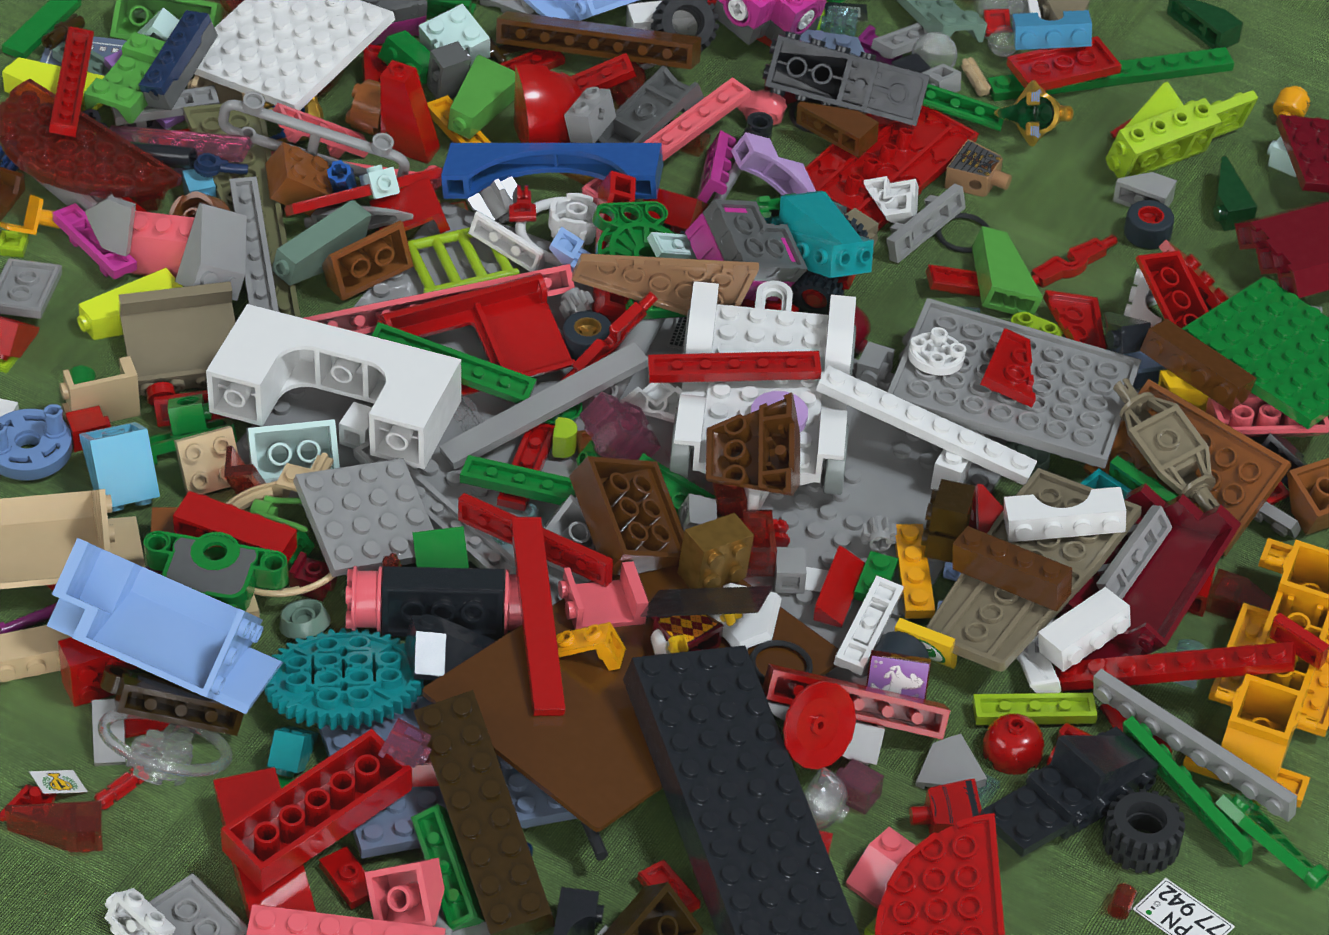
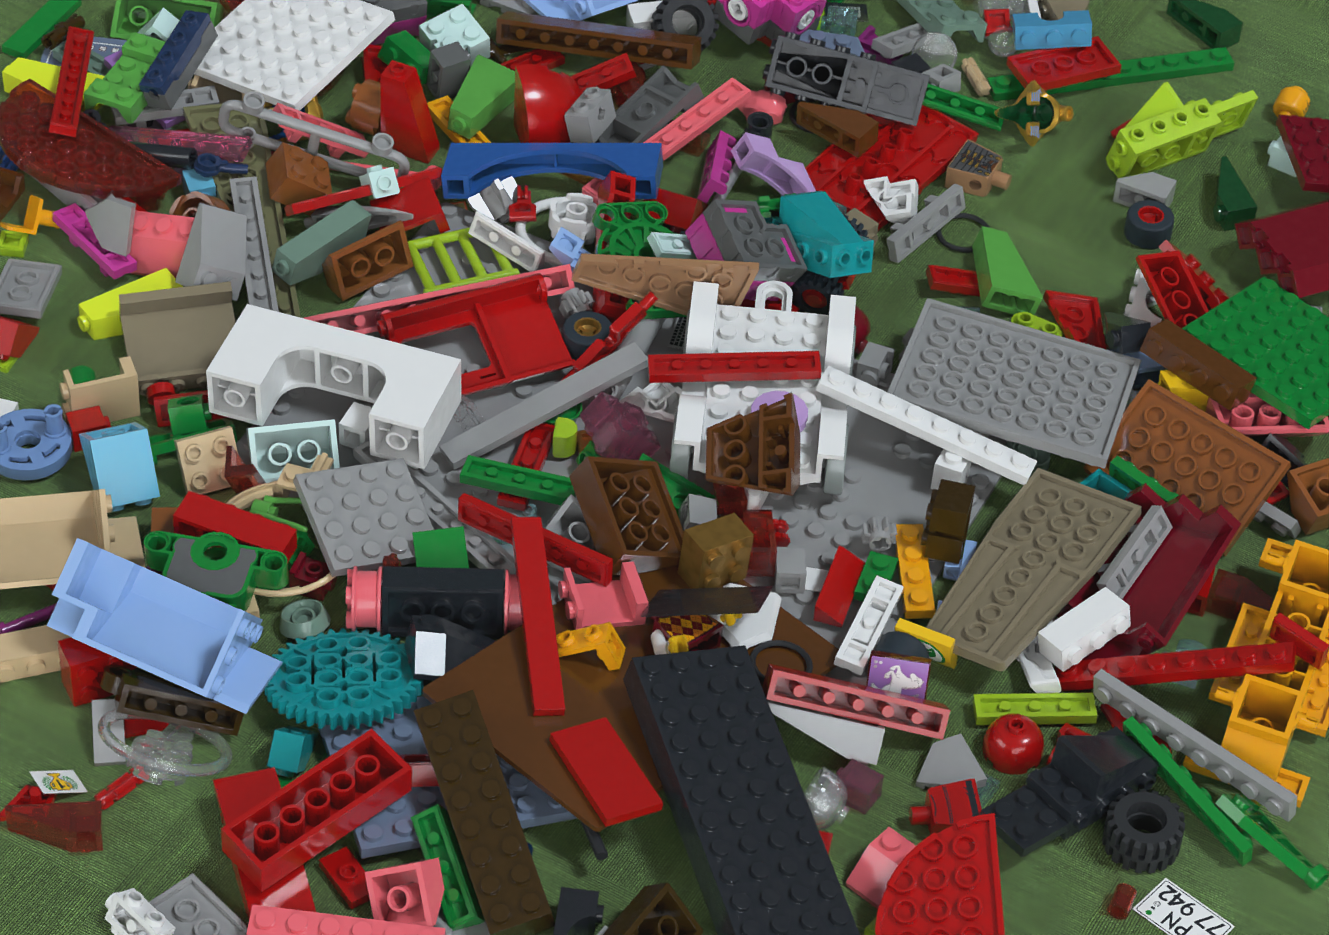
(341, 176): blue piece -> none
(406, 744): clear pink brick -> none
(474, 371): green plate -> none
(606, 771): none -> red tile
(661, 873): red plate -> none
(819, 725): red piece -> none
(936, 352): white tile -> none
(984, 509): red slope -> none
(1010, 368): red wing -> none
(1012, 568): reddish brown brick -> none
(1032, 520): white arch -> none
(1079, 258): red piece -> none
(1168, 444): dark tan plate -> none

